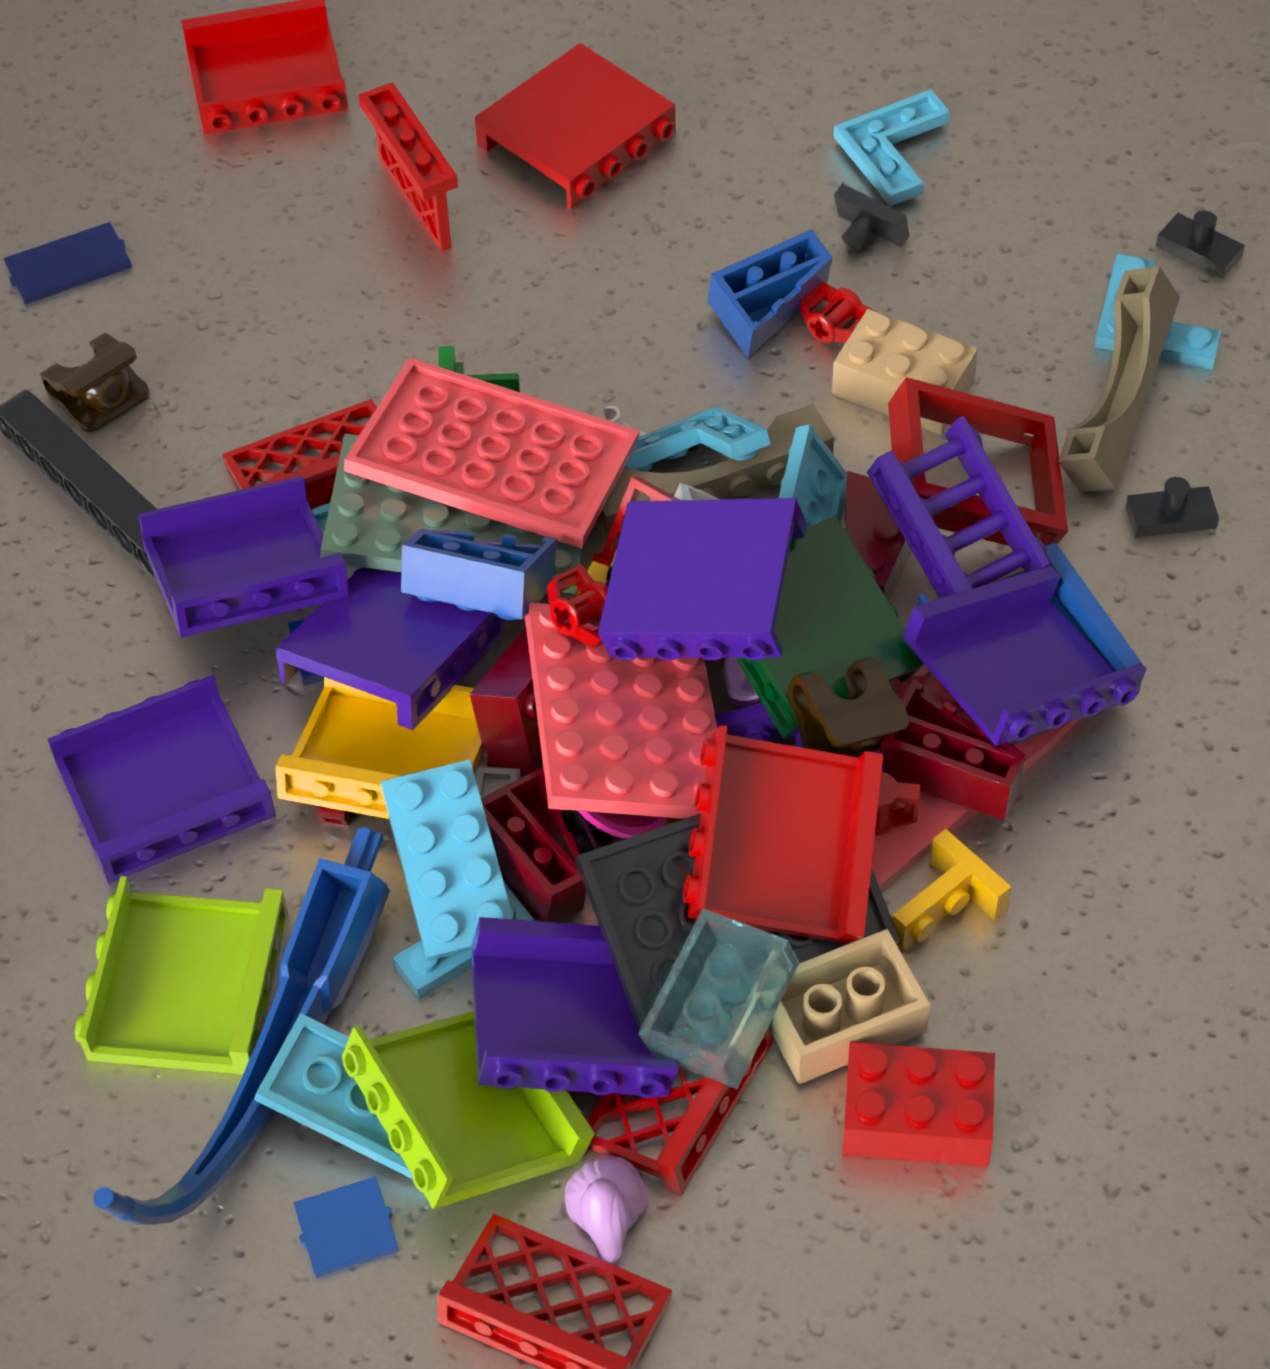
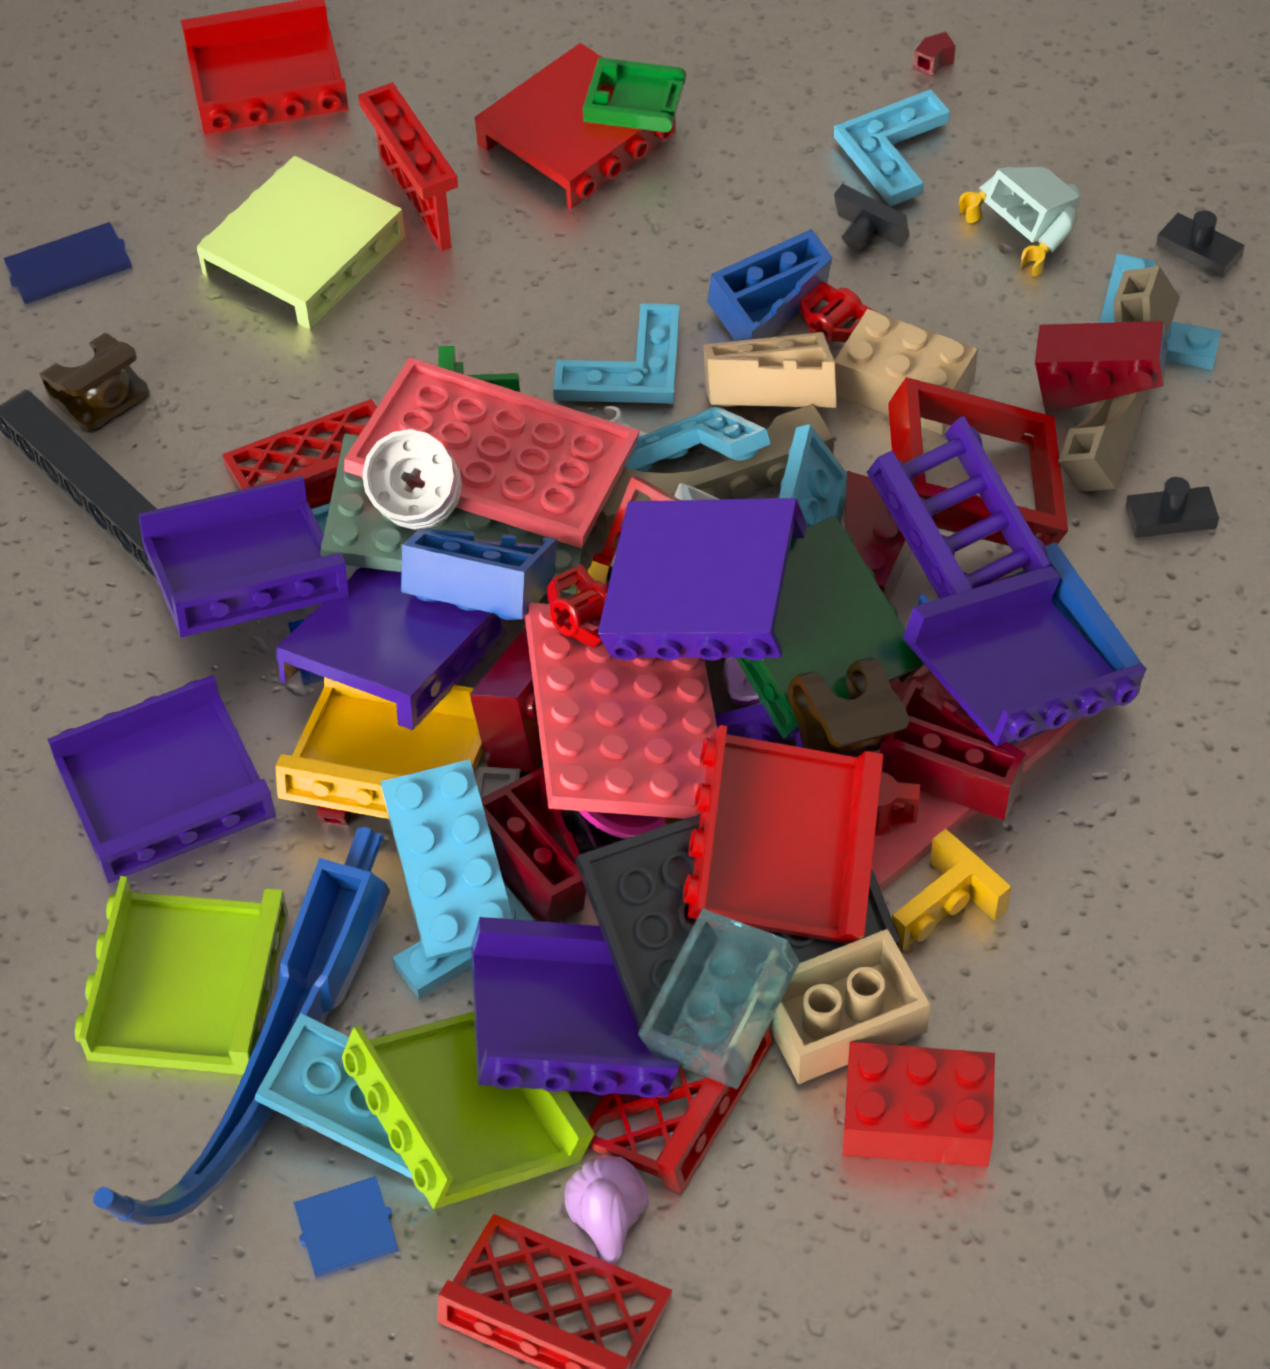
(304, 238): none -> yellowish green panel
(403, 457): none -> white wheel
(642, 97): none -> green container
(644, 381): none -> medium azure plate
(771, 372): none -> tan wedge
(934, 53): none -> dark red piece
(1031, 202): none -> light aqua torso
(1098, 361): none -> dark red wedge

